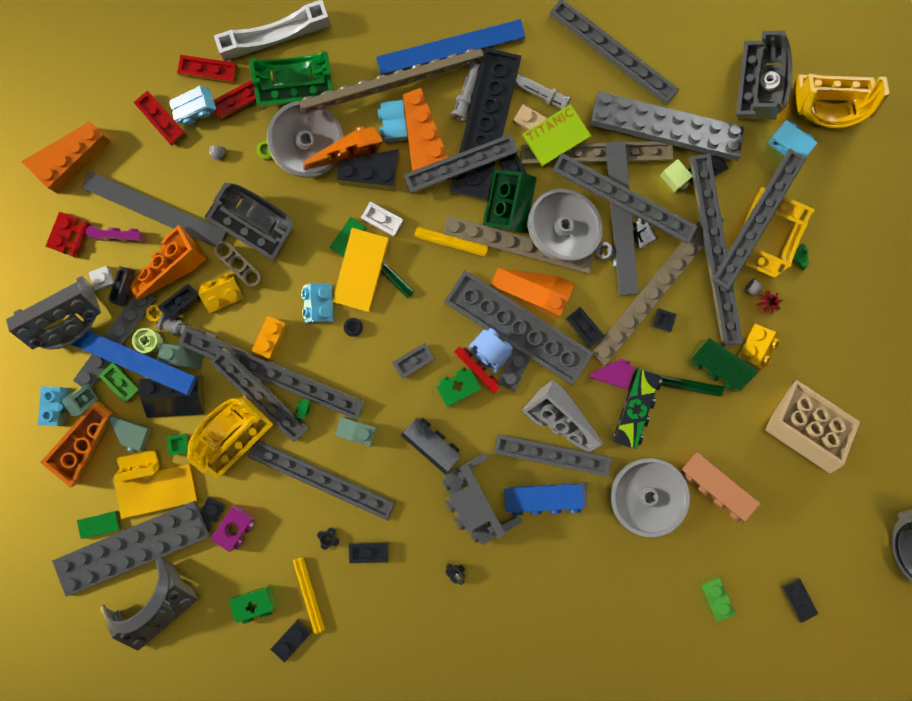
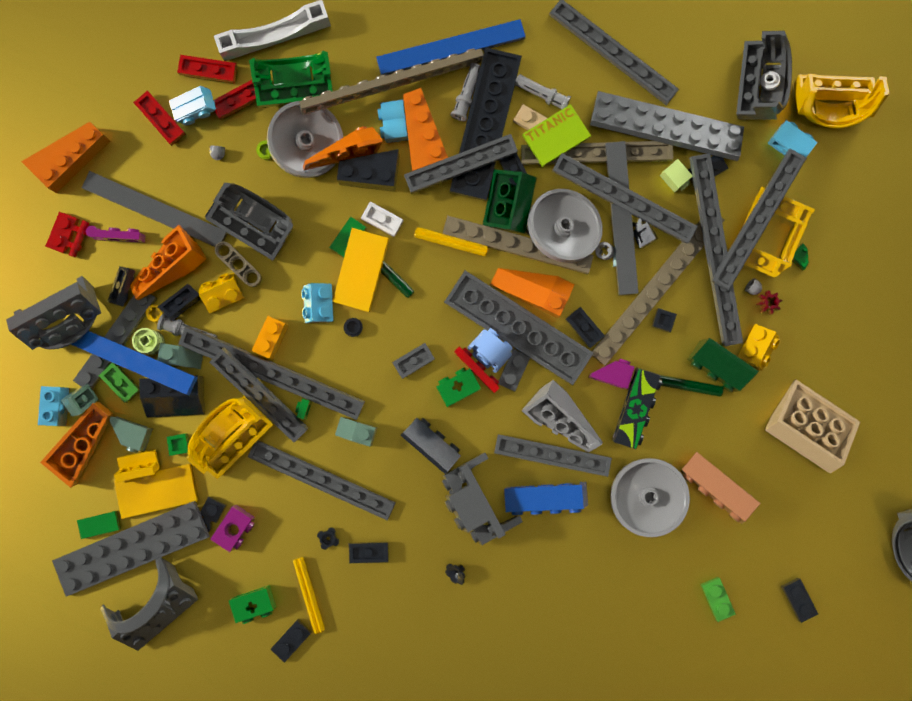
(101, 278): white plate -> none

